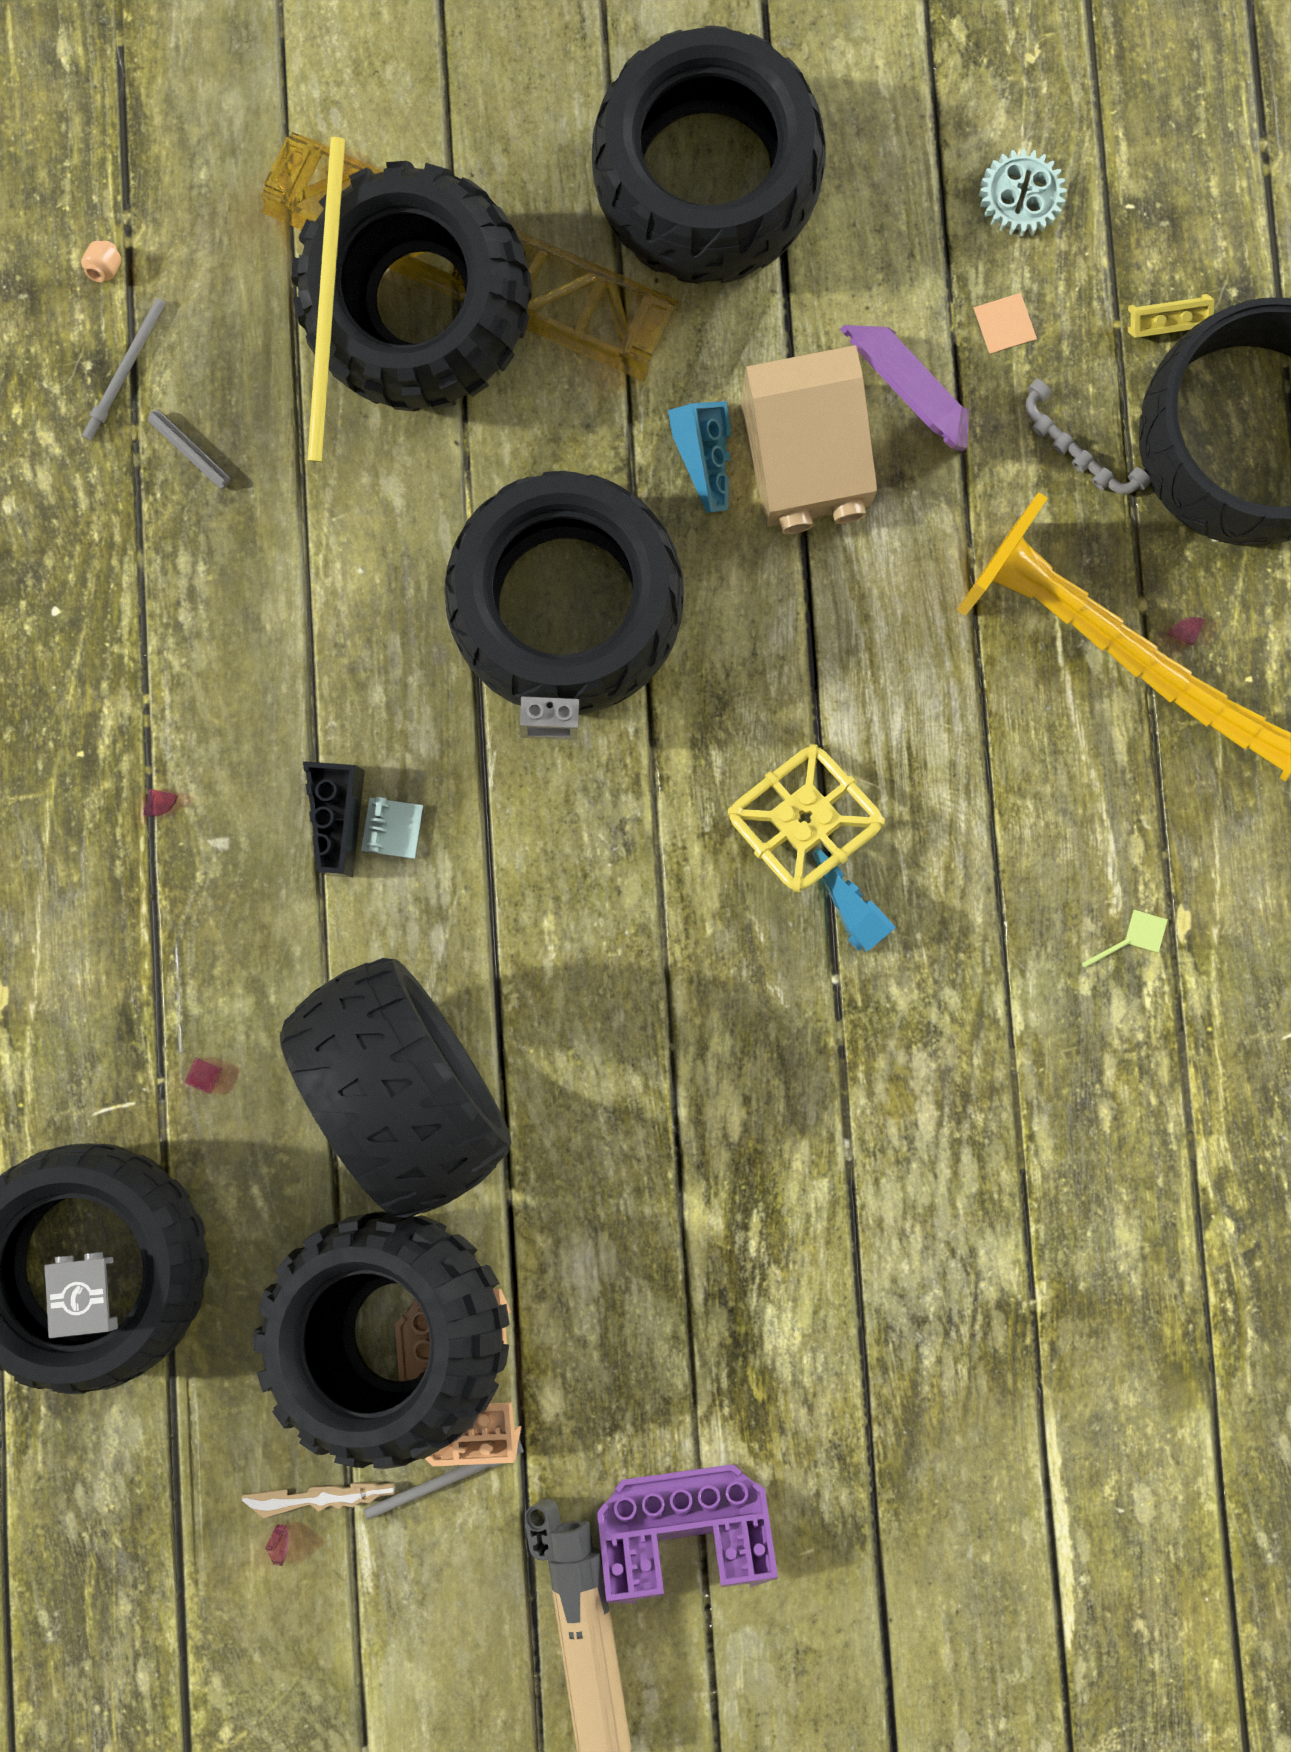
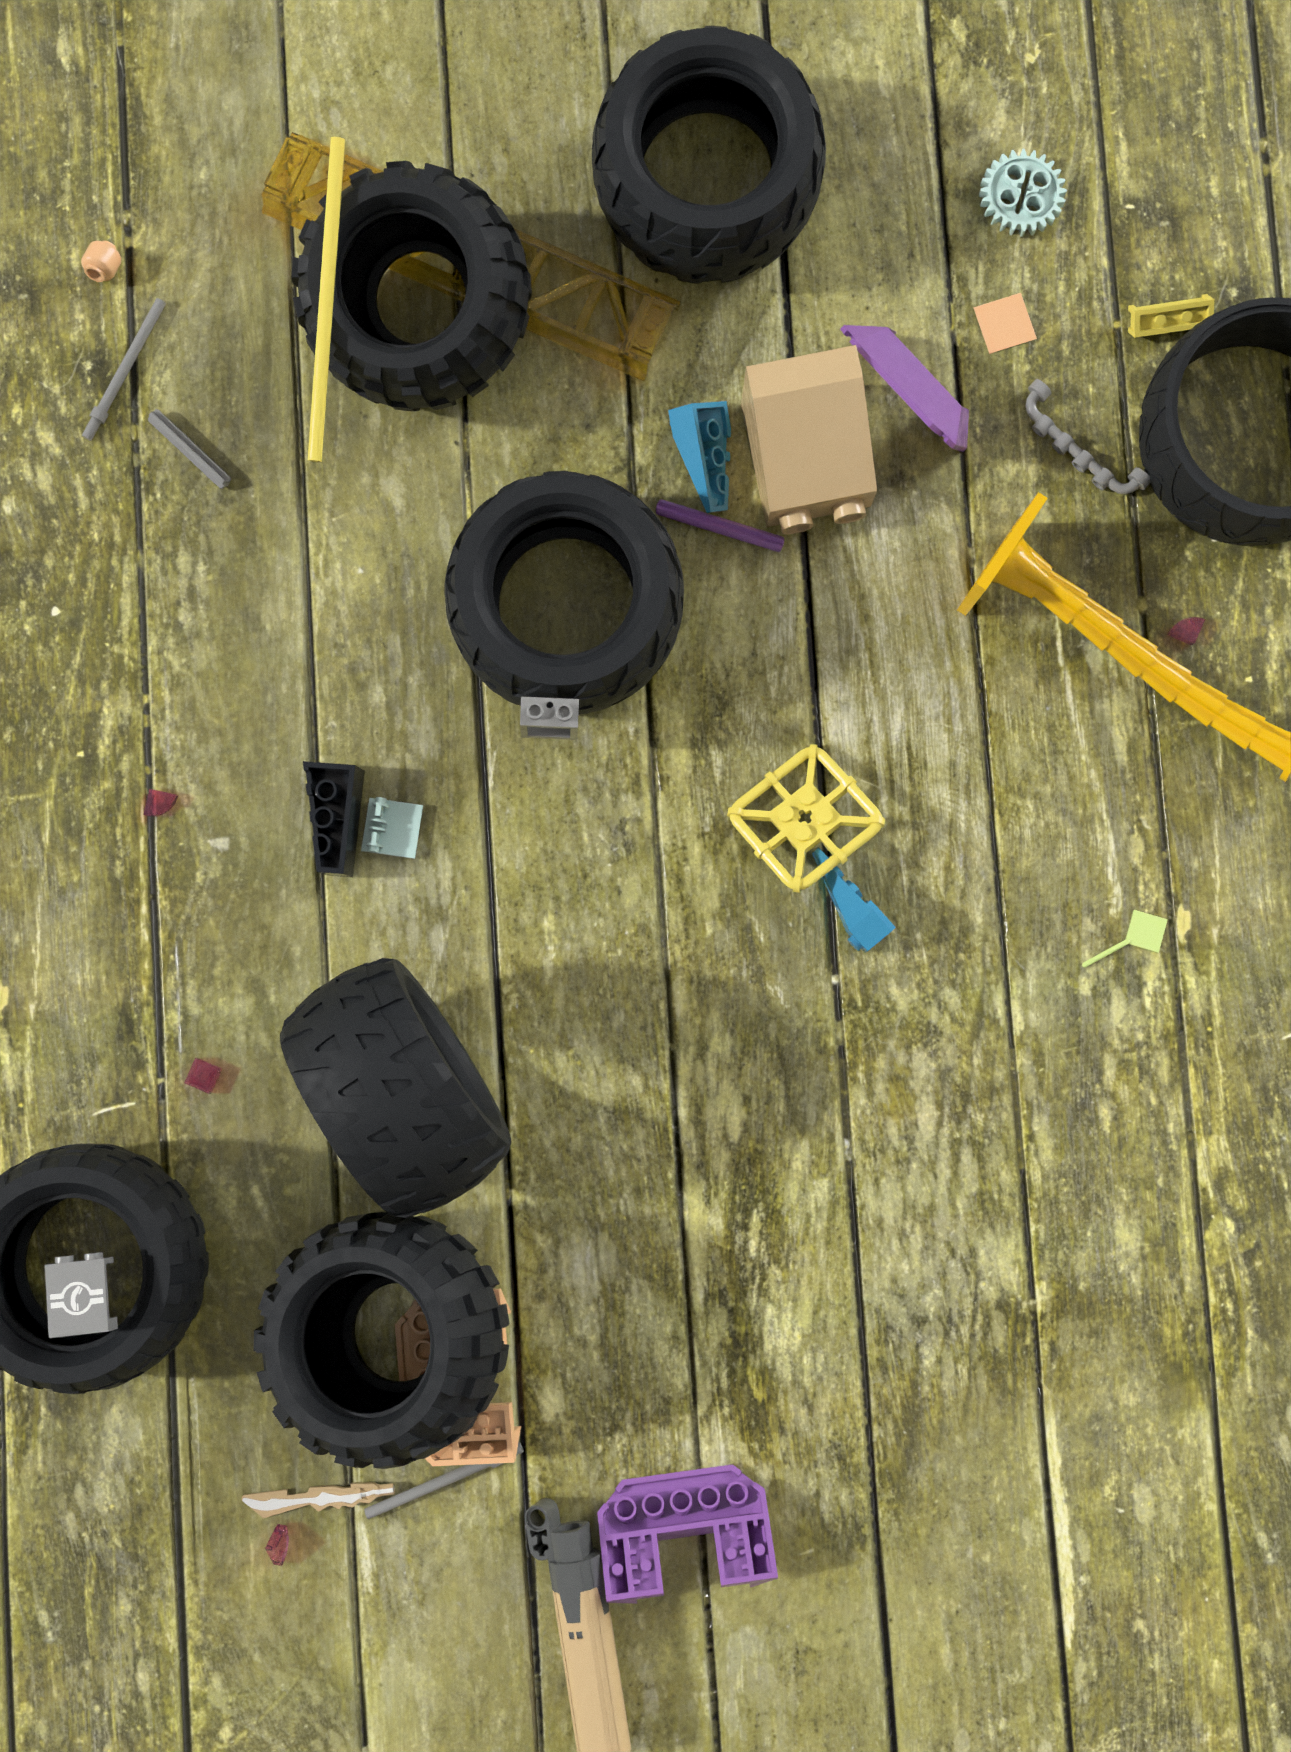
(719, 525): none -> medium lavender axle

